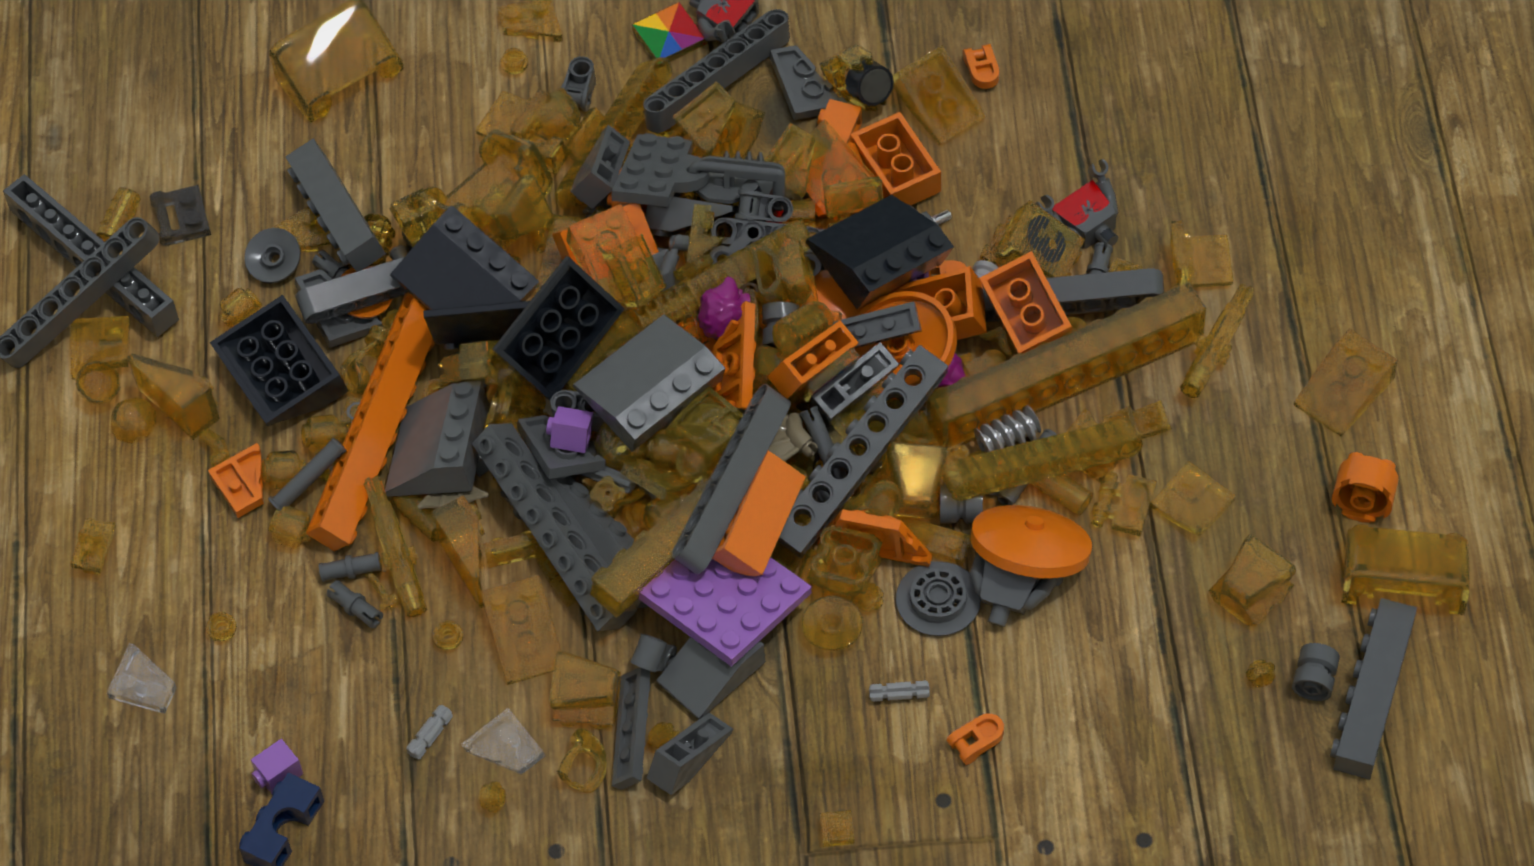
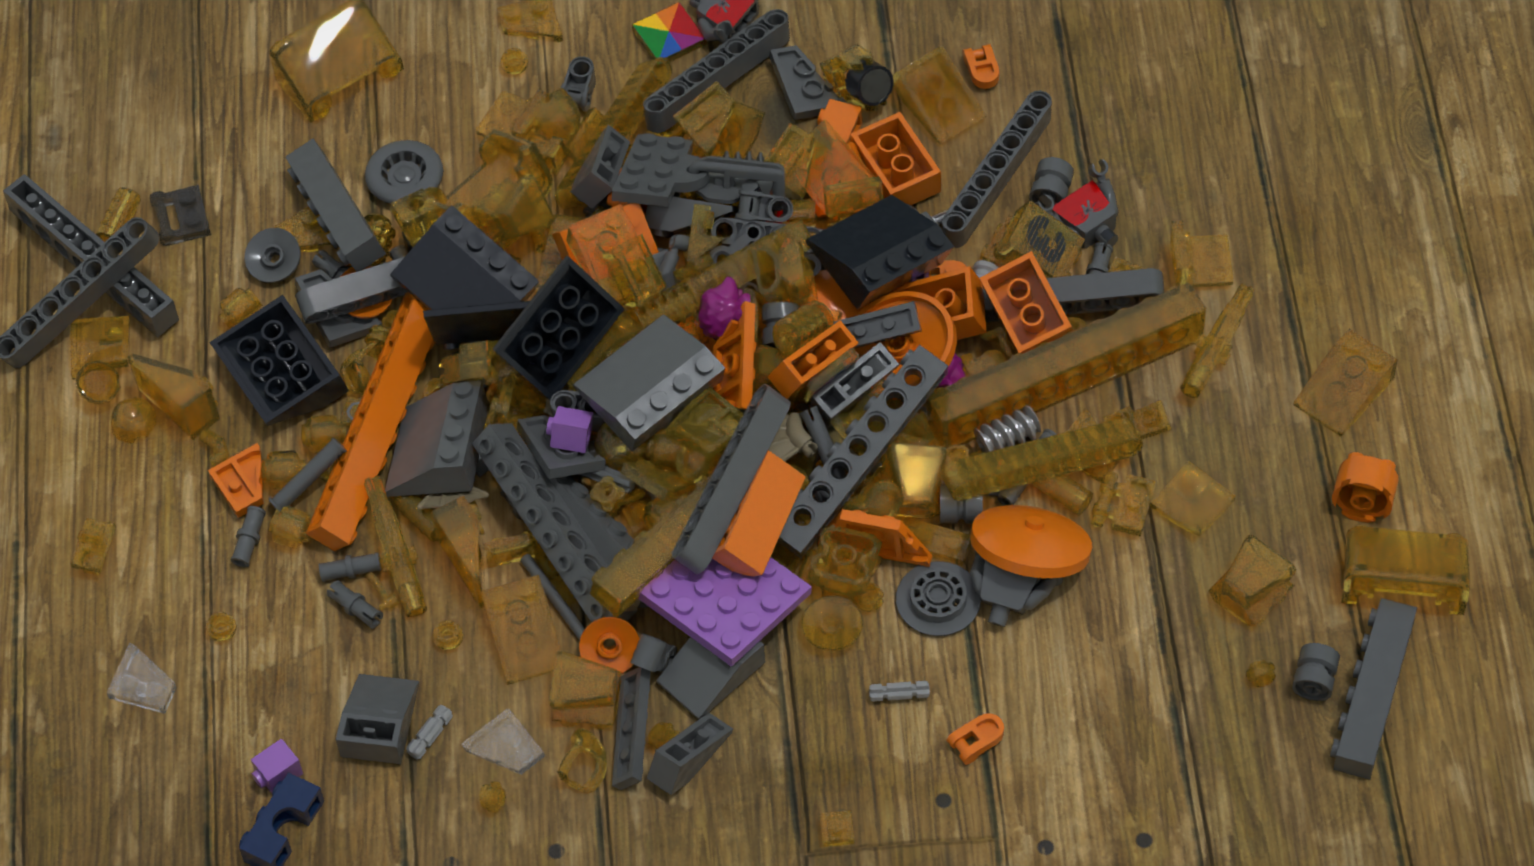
(248, 536): none -> dark grey pin
(377, 719): none -> dark grey slope
(404, 173): none -> dark grey wheel
(553, 596): none -> dark grey bar
(617, 656): none -> orange dish
(989, 181): none -> dark grey beam
(1052, 179): none -> dark grey wheel

